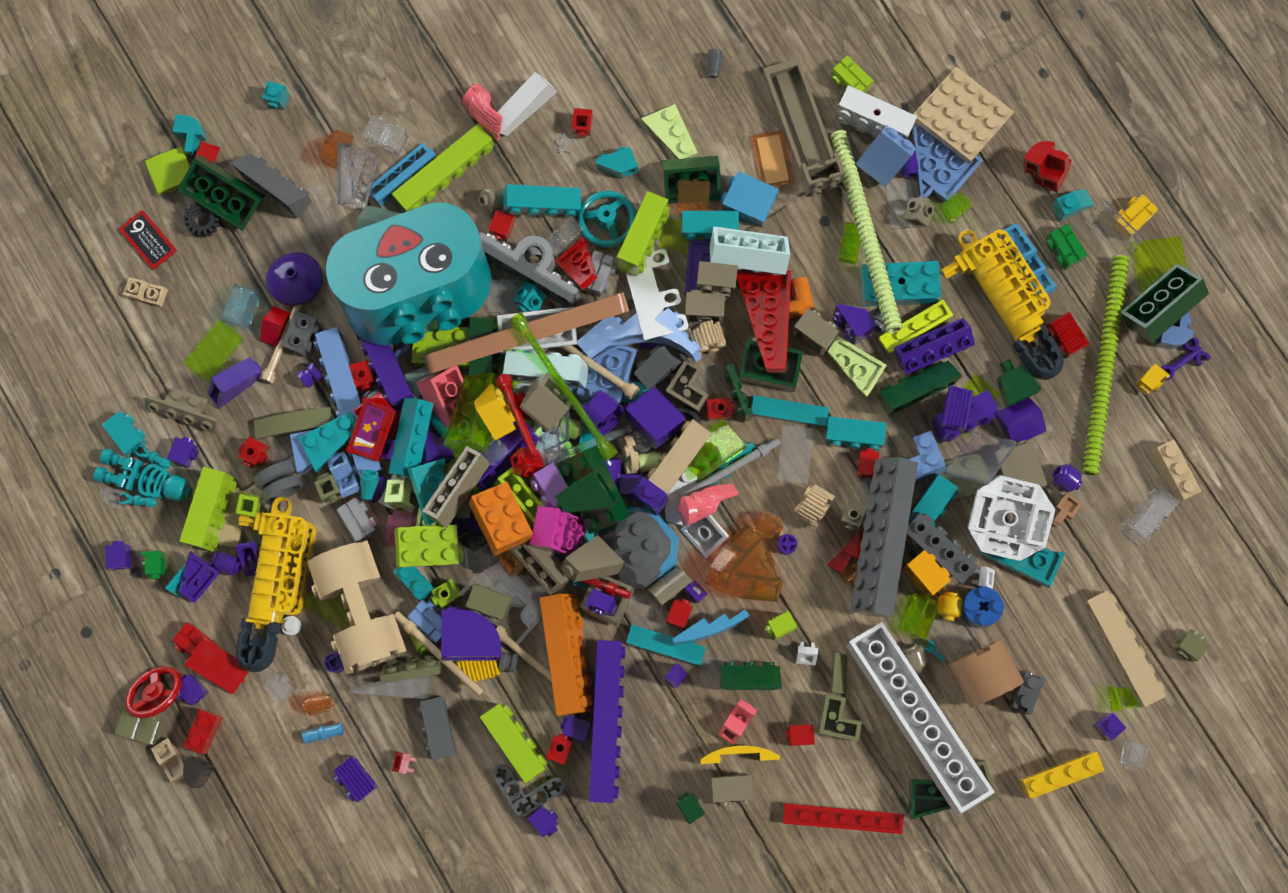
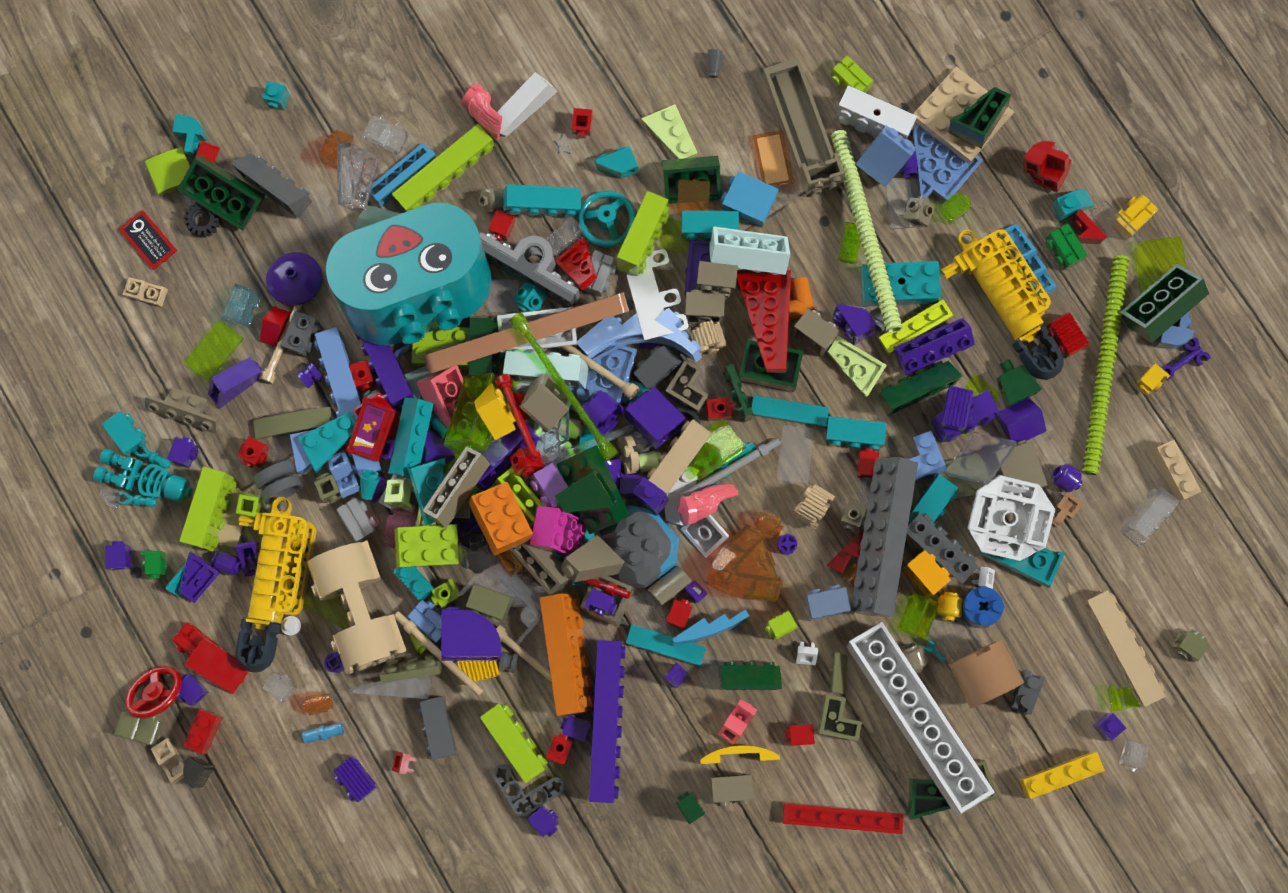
(827, 603): none -> sand blue brick
(981, 118): none -> dark green wedge
(1091, 232): none -> red slope

